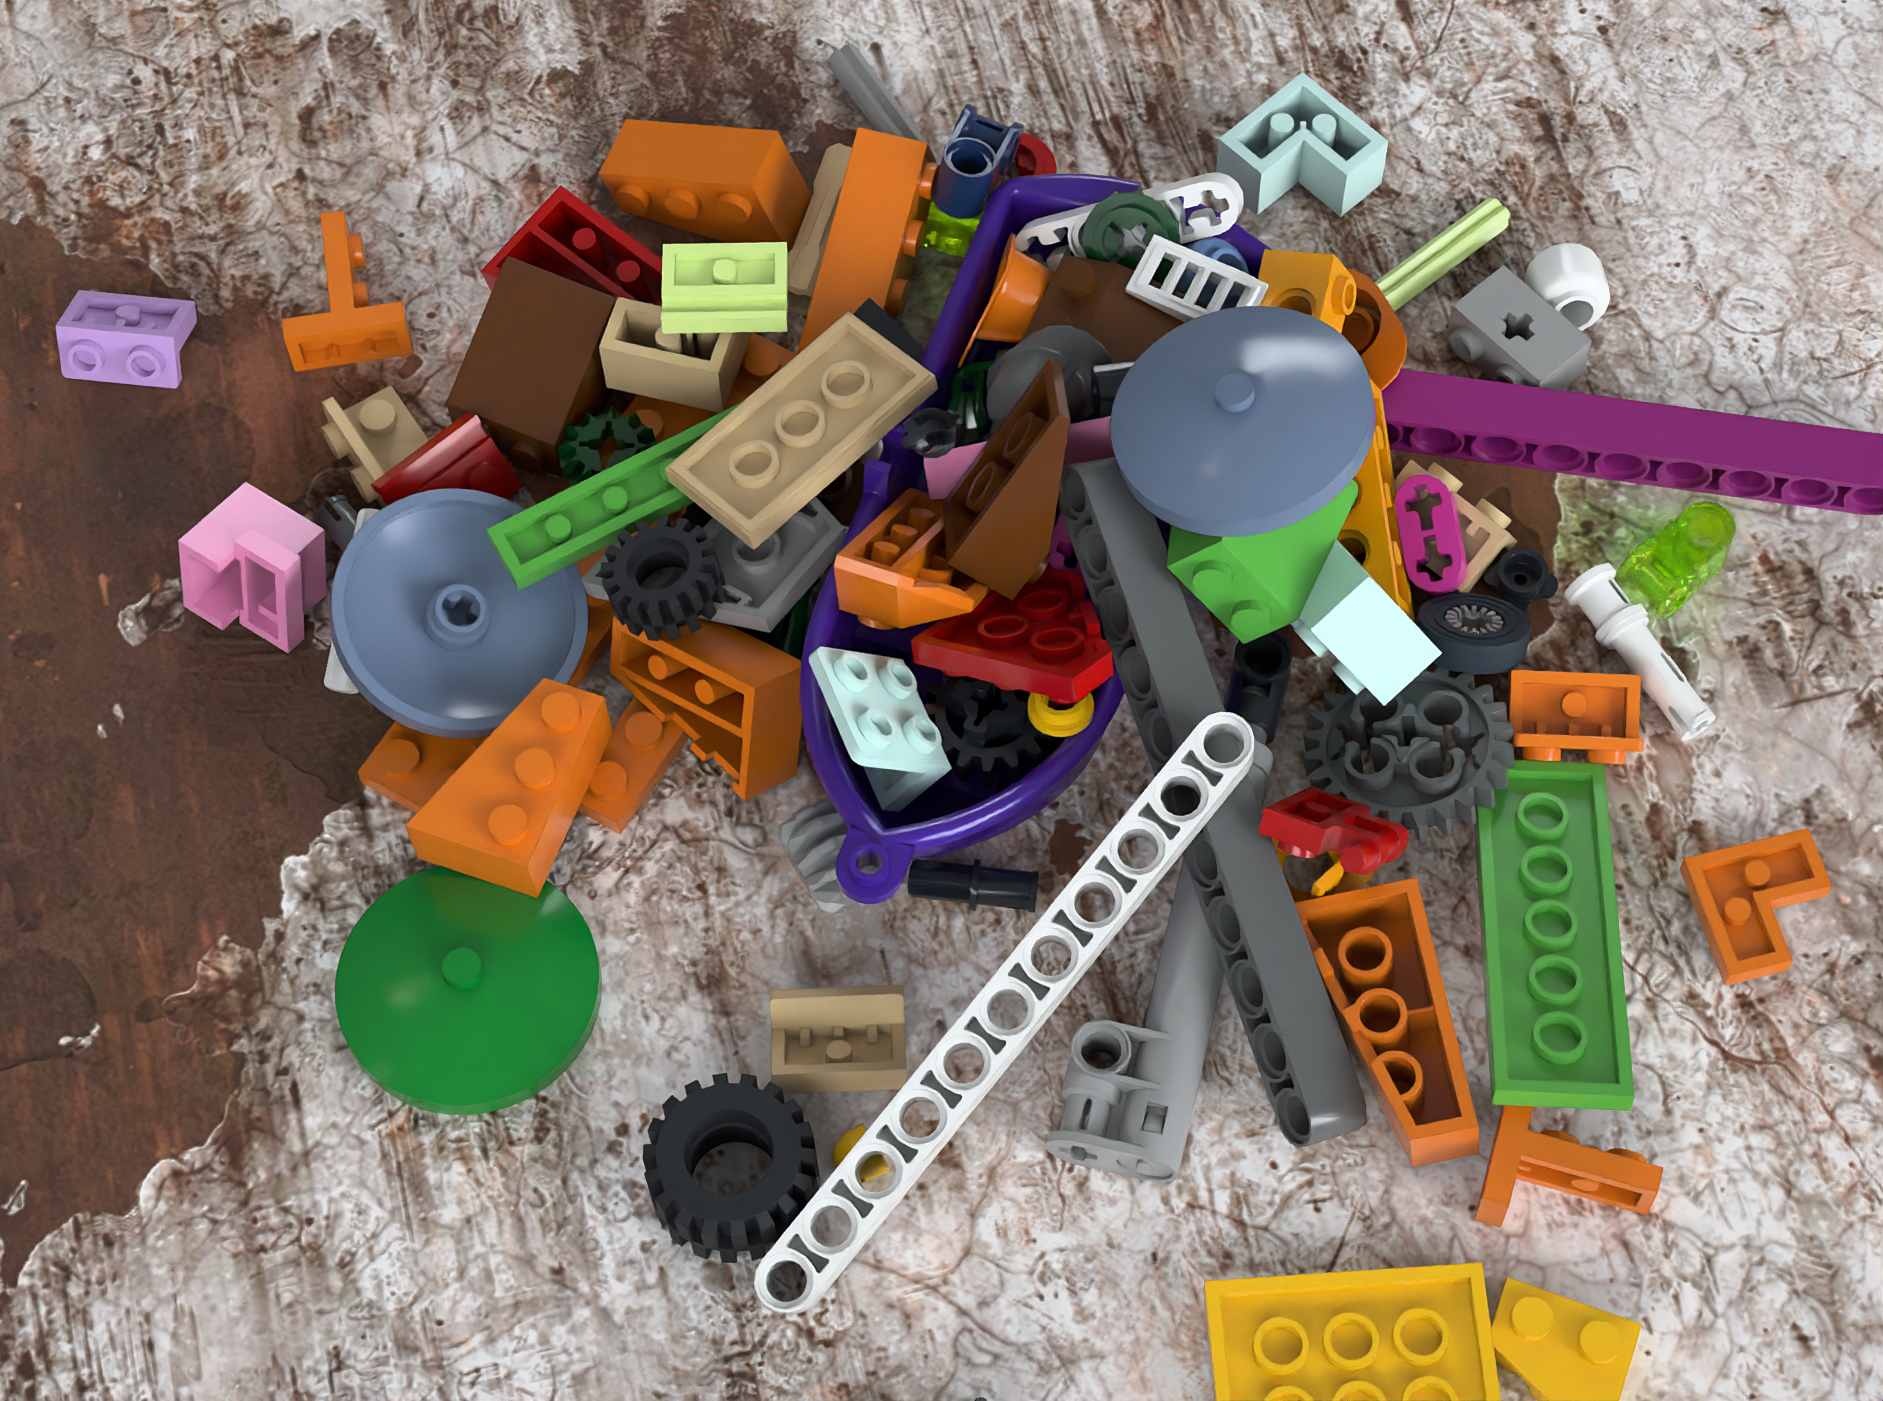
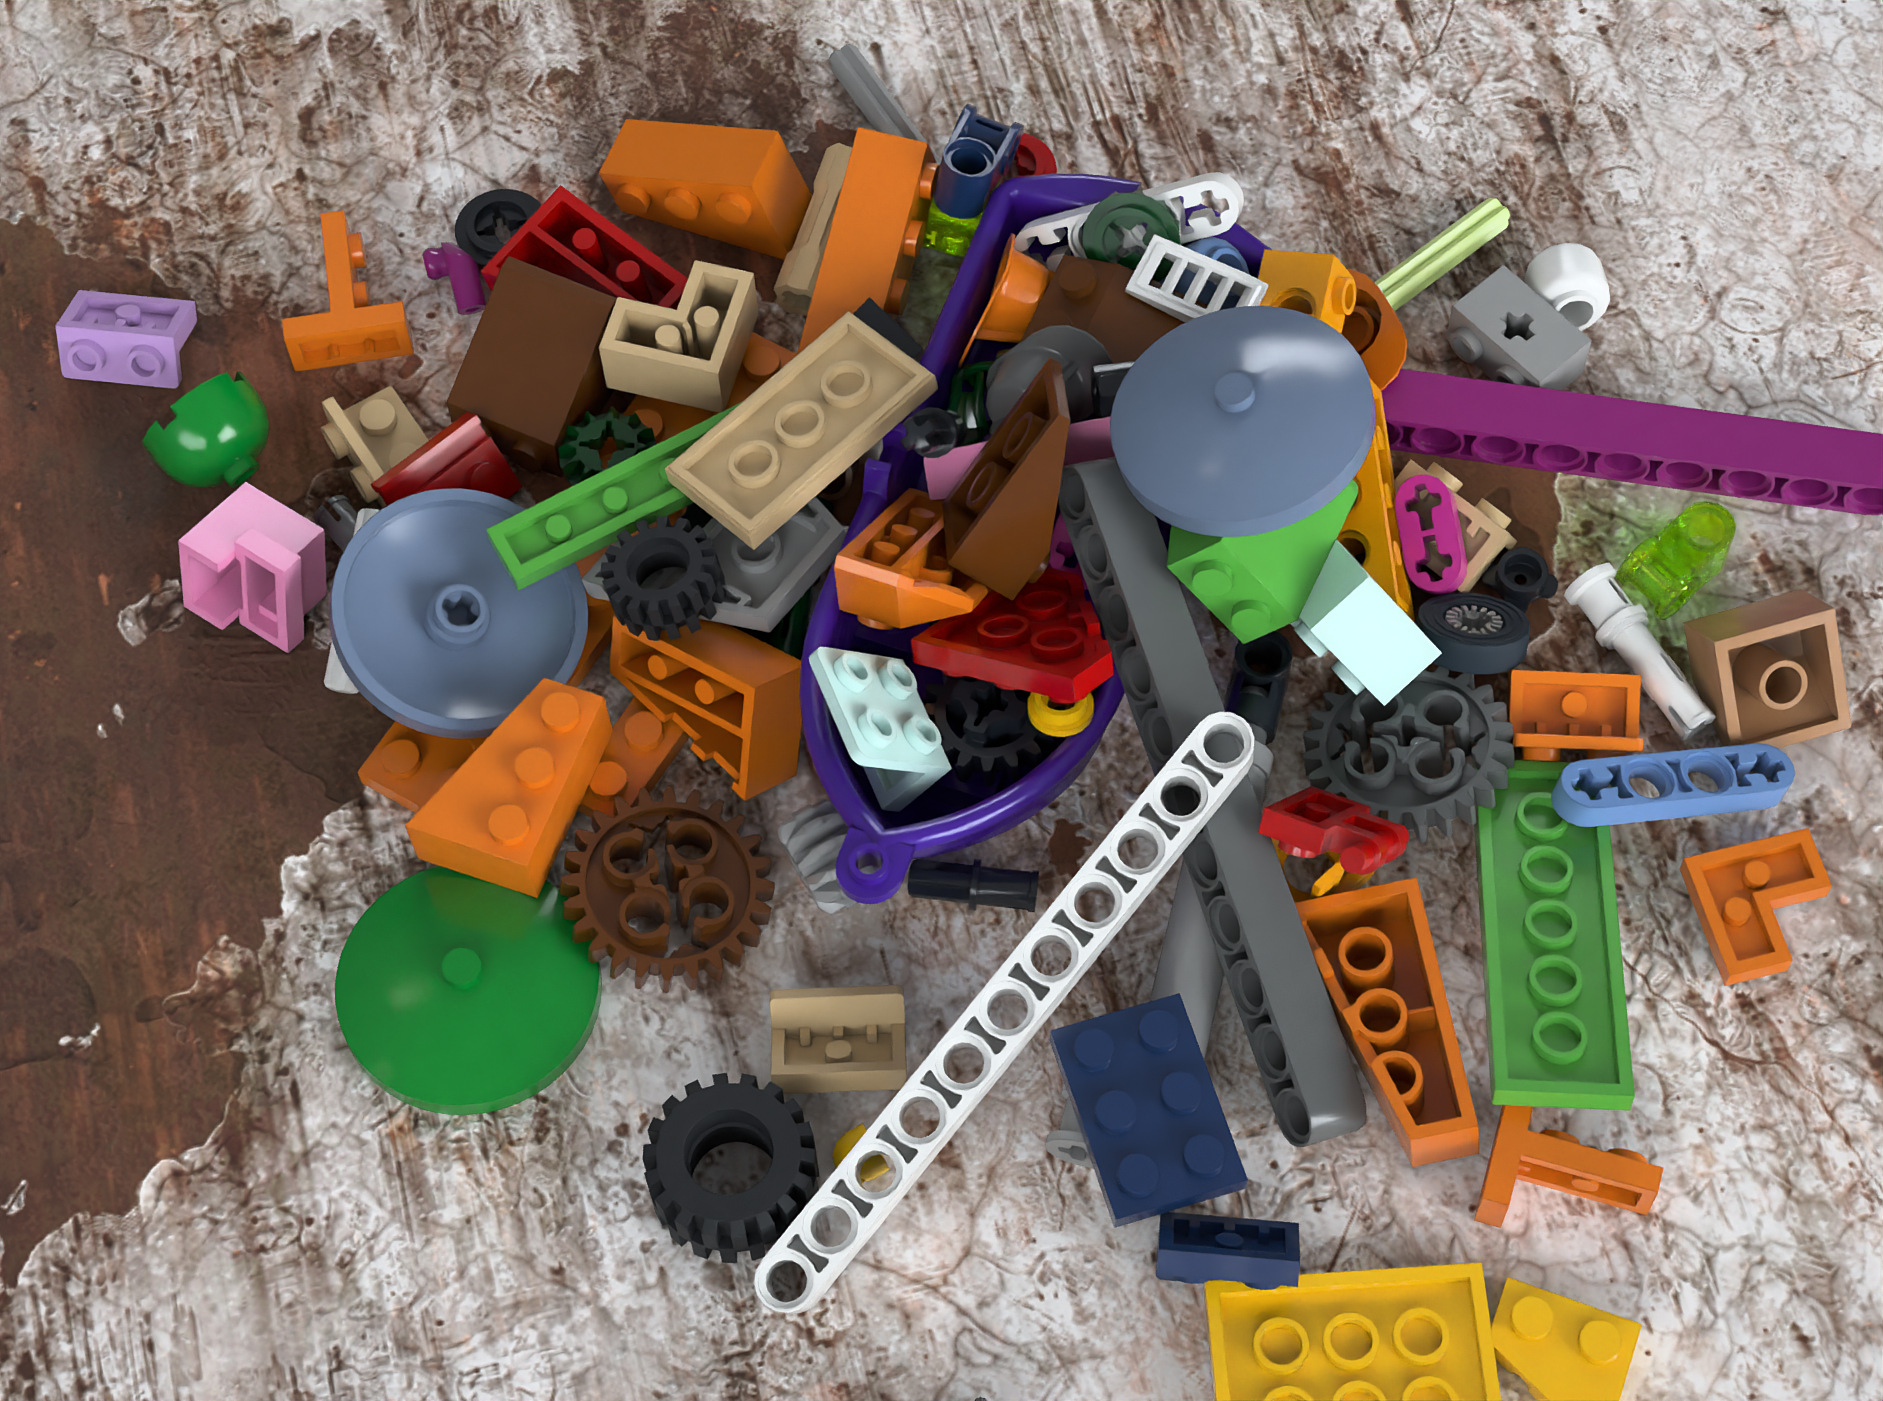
(214, 434): none -> green cylinder
(463, 276): none -> magenta arm
(477, 221): none -> black gear
(609, 898): none -> reddish brown gear
(724, 287): yellowish green plate -> none
(1147, 1110): none -> dark blue plate
(1228, 1249): none -> dark blue bracket
(1307, 140): light aqua brick -> none
(1676, 792): none -> medium blue beam
(1770, 670): none -> medium nougat slope

